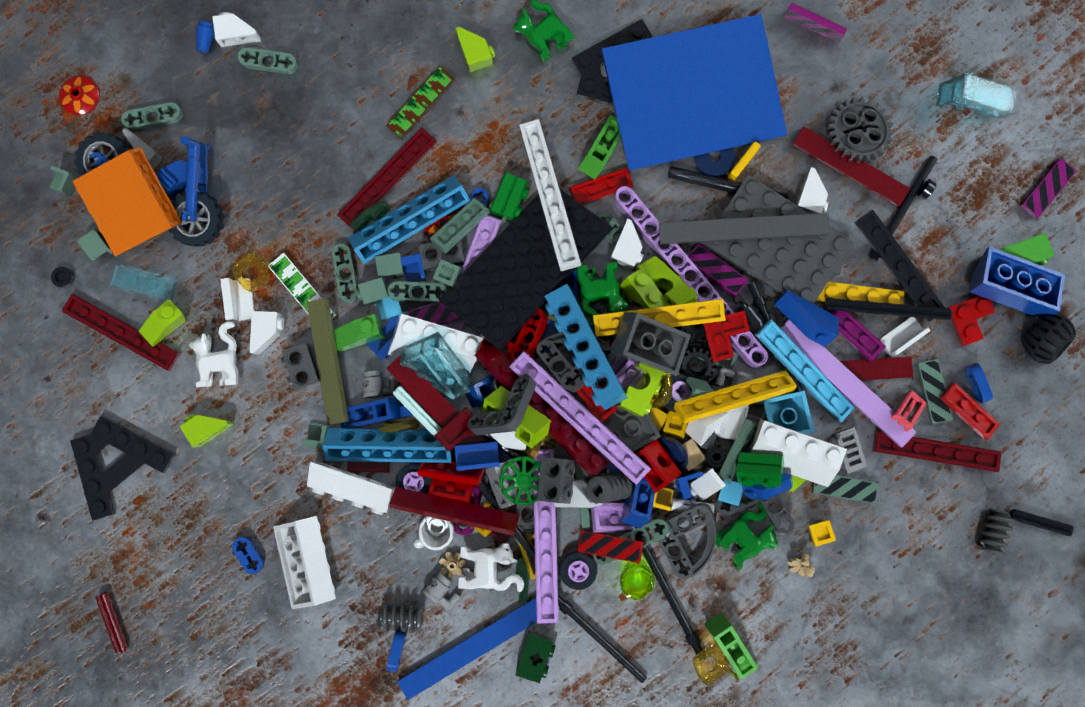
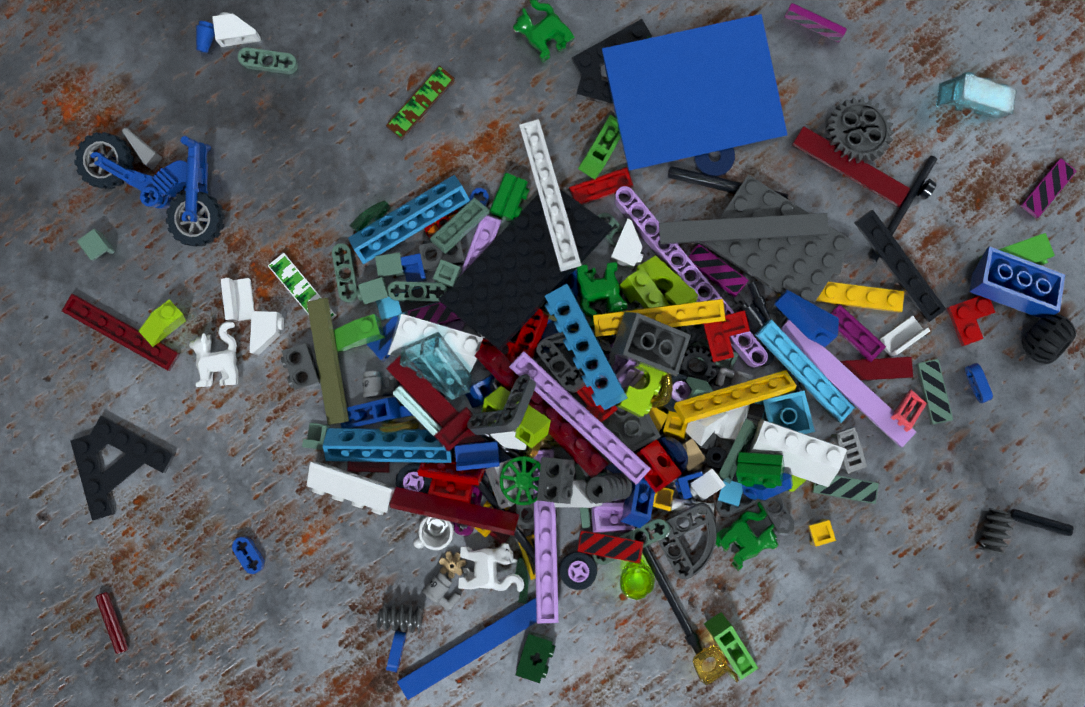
(62, 181): sand green panel -> none
(62, 277): black tile -> none
(84, 101): red dish -> none
(127, 201): orange panel -> none
(142, 113): sand green beam -> none
(143, 282): clear light blue tile -> none
(201, 428): lime slope -> none
(254, 261): clear yellow piece -> none
(304, 563): white slope -> none
(388, 176): dark red tile -> none
(475, 49): lime slope -> none
(566, 608): black bar -> none
(744, 161): yellow tile -> none
(801, 565): tan plant -> none
(812, 194): white slope -> none
(888, 309): black axle -> none
(940, 452): dark red tile -> none
(969, 411): red tile -> none

